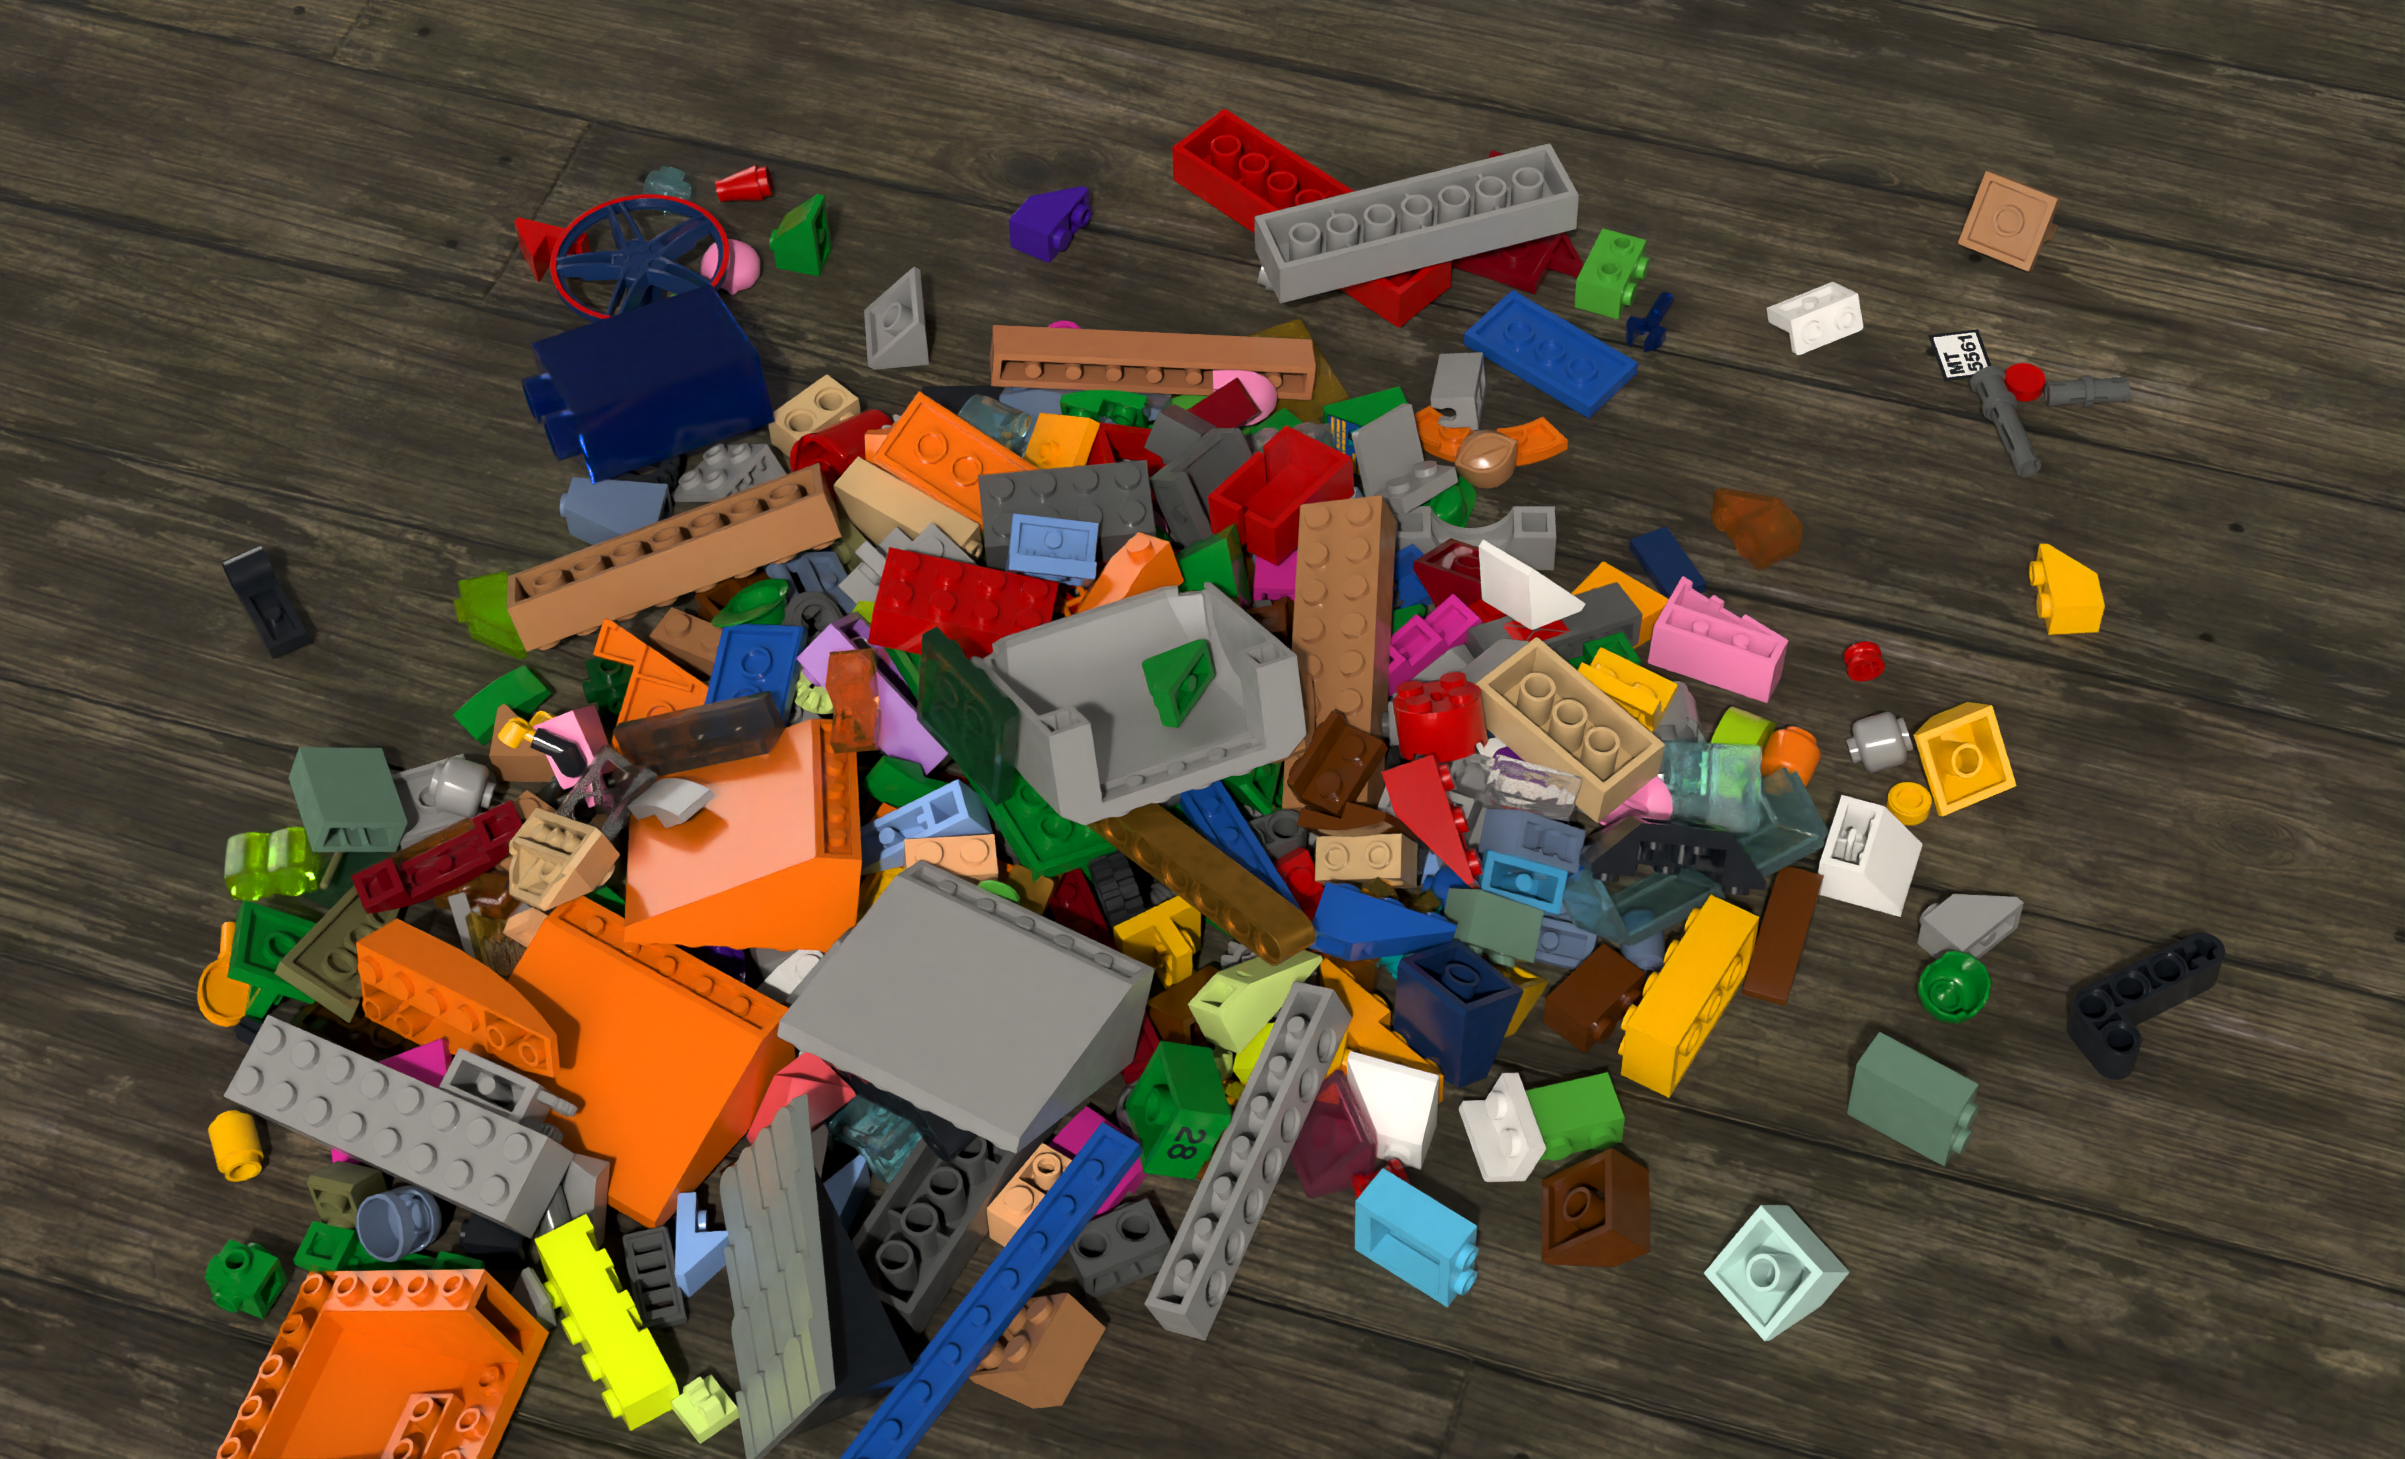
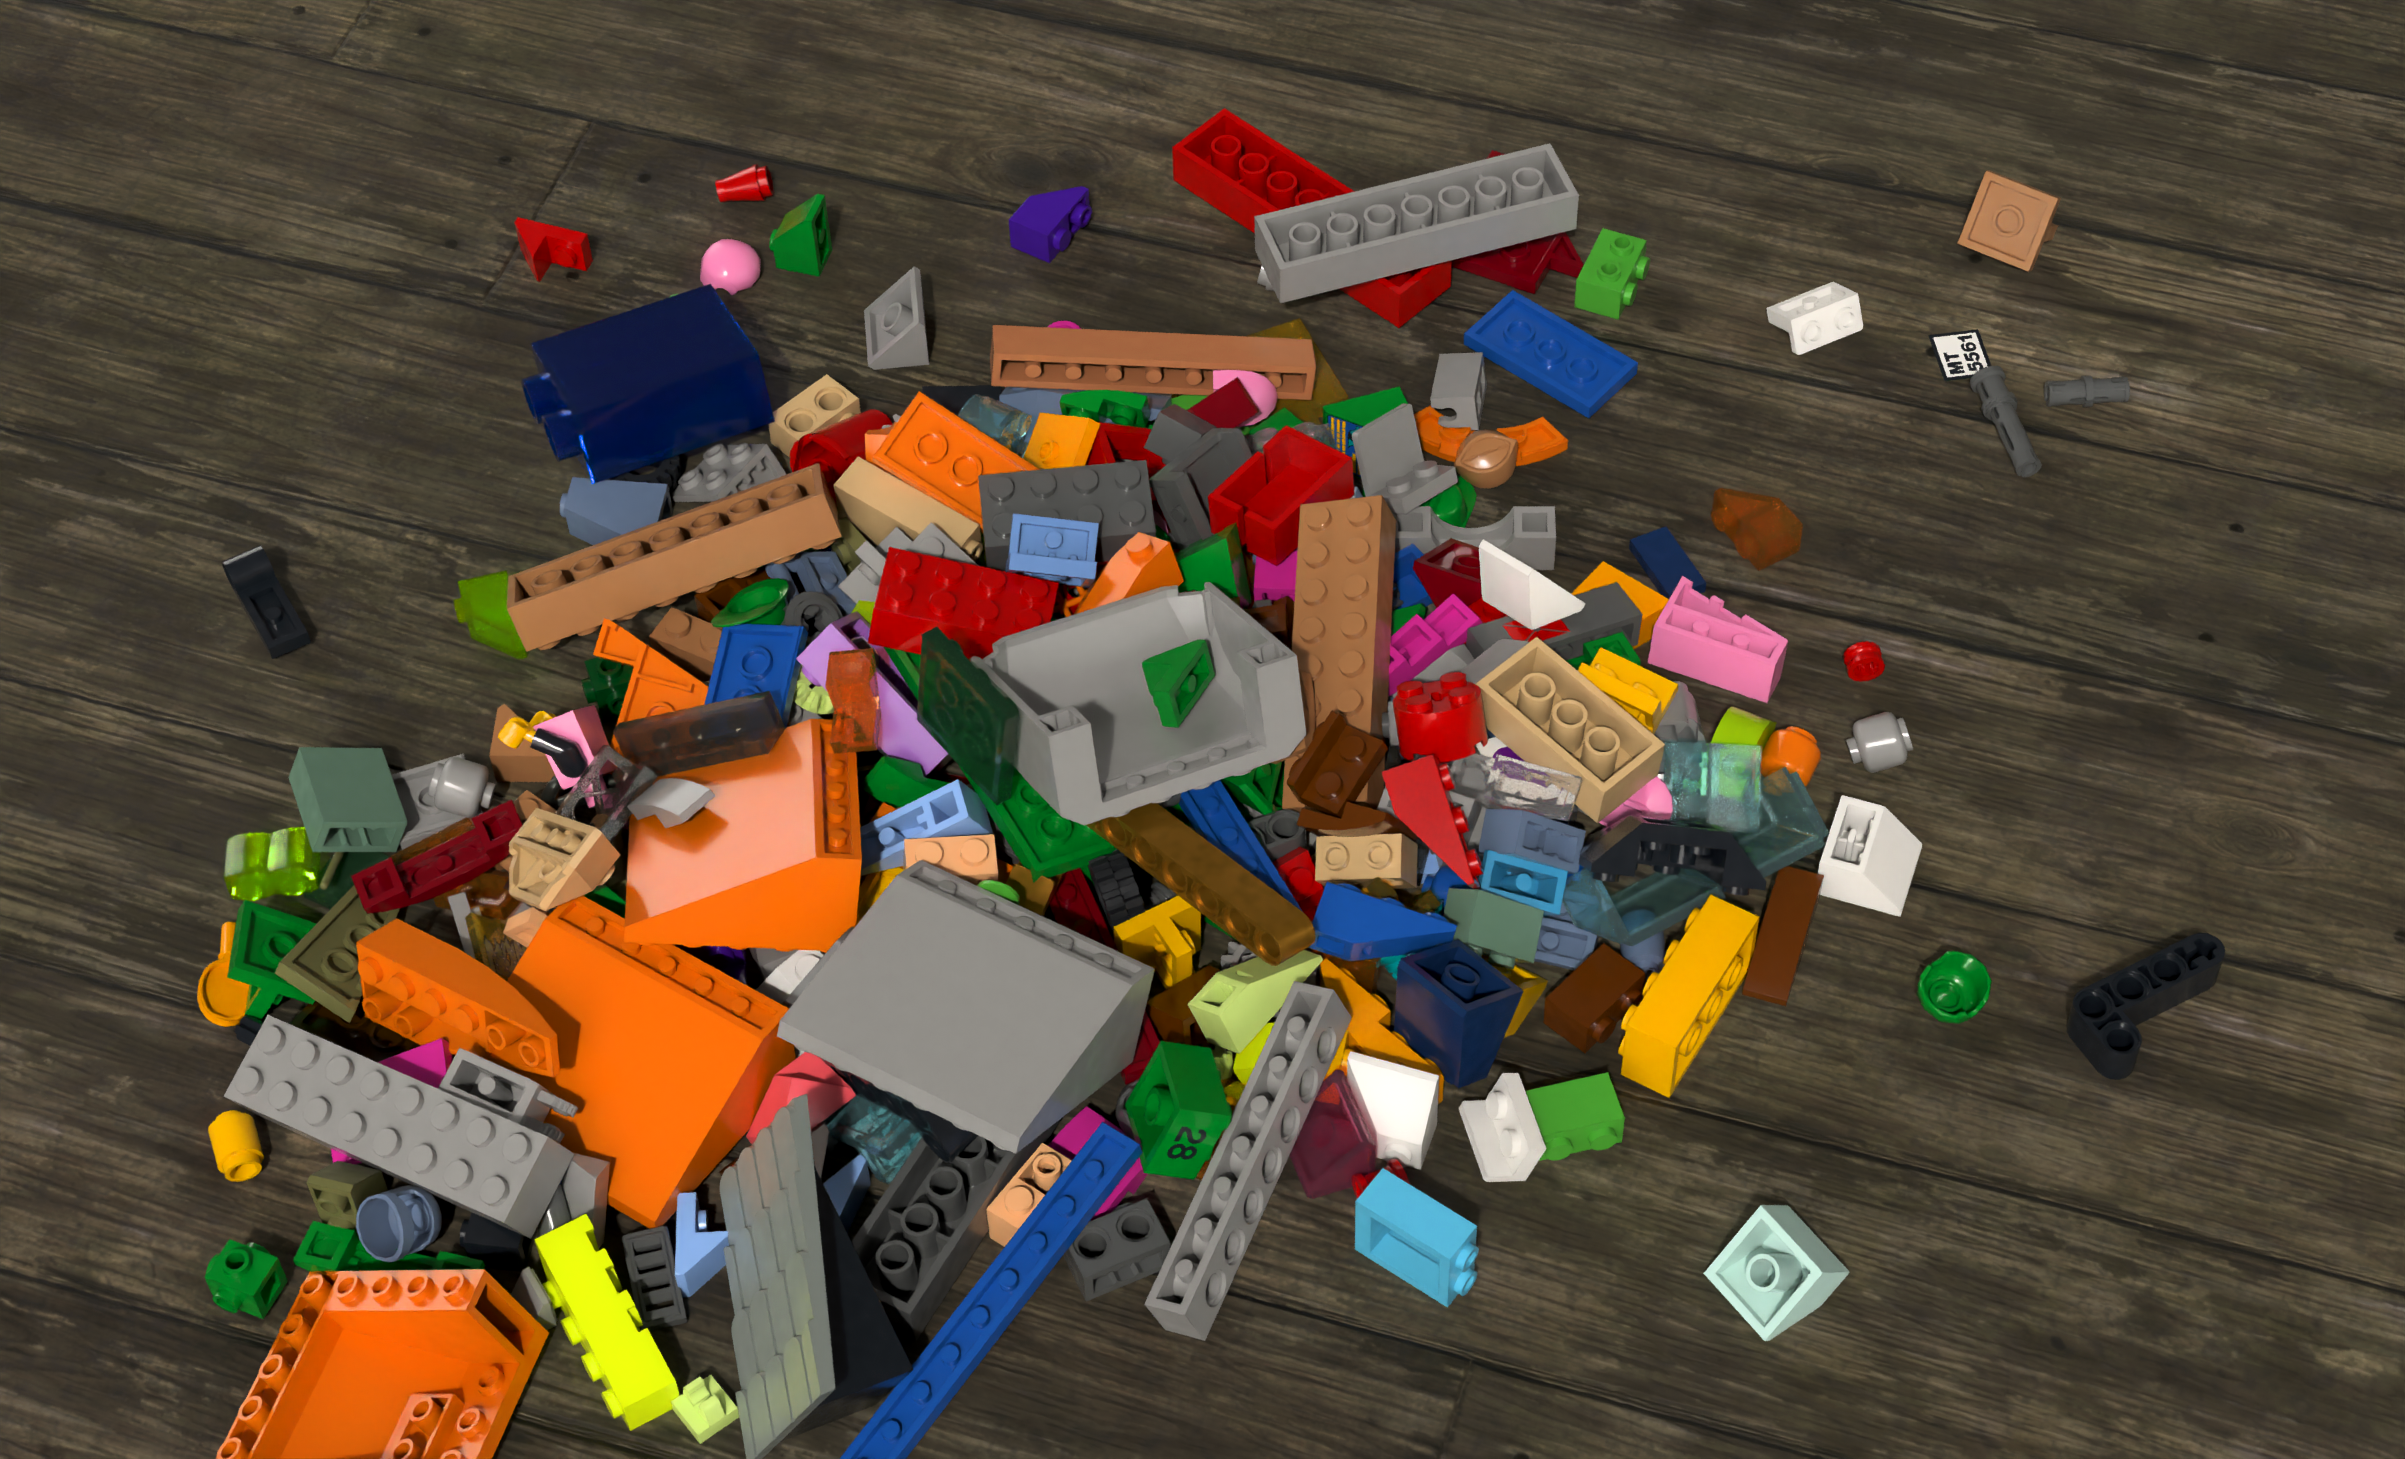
(516, 689): green slope -> none
(638, 265): dark blue wheel -> none
(667, 182): clear light blue gear -> none
(1041, 1352): medium nougat slope -> none
(1596, 1212): reddish brown slope -> none
(1657, 333): clear blue bar -> none
(1909, 803): yellow tile -> none
(1913, 1099): sand green brick -> none
(1963, 756): yellow slope -> none
(1968, 924): light grey slope -> none
(2025, 381): red tile -> none
(2067, 593): yellow slope -> none

